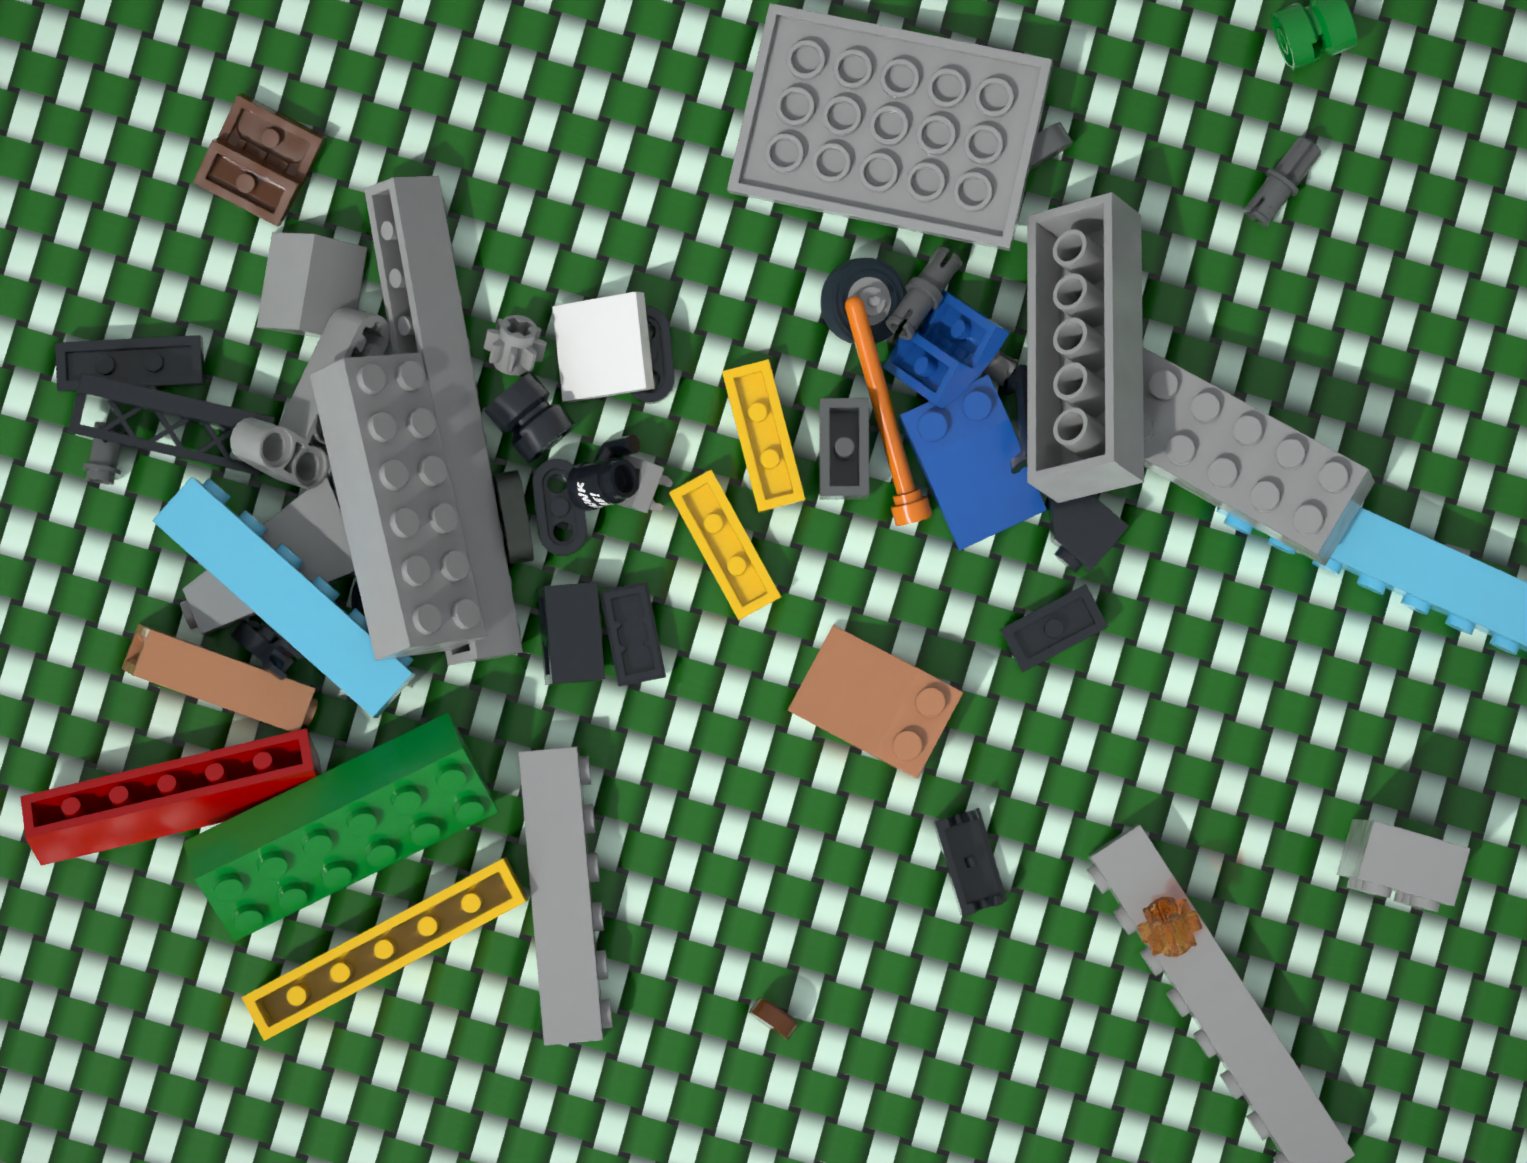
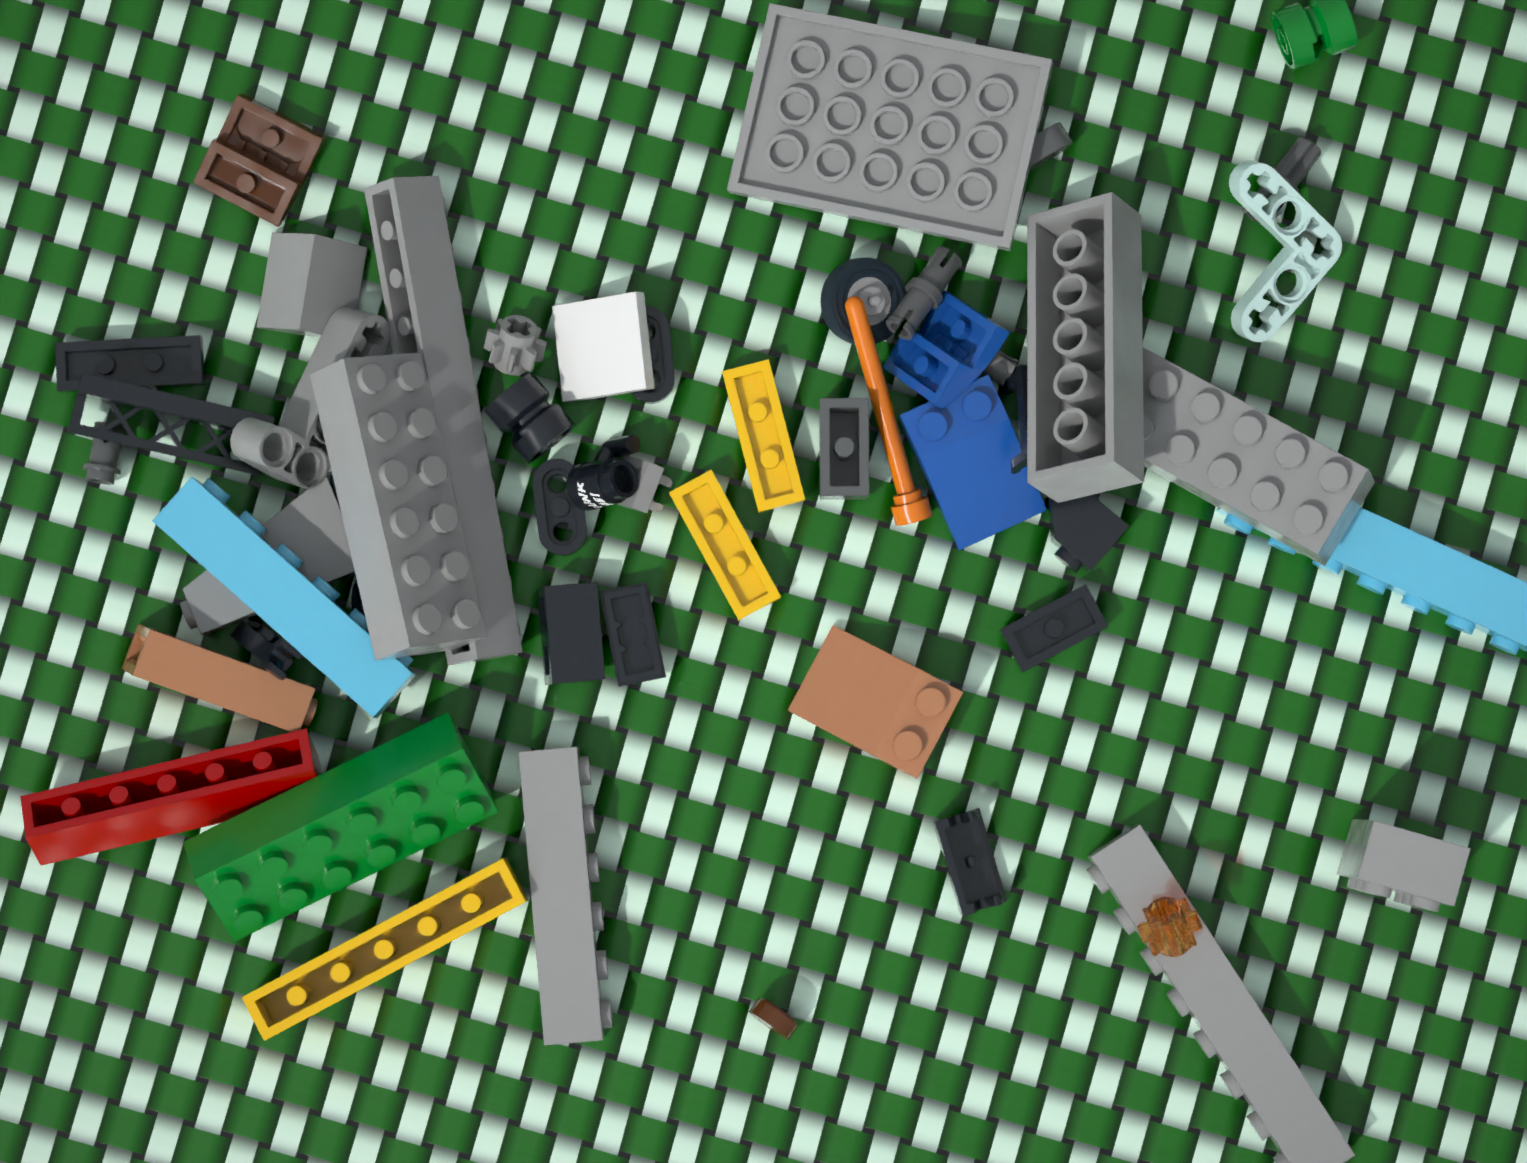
(513, 517): pearl dark grey beam -> none
(1295, 254): none -> light aqua beam

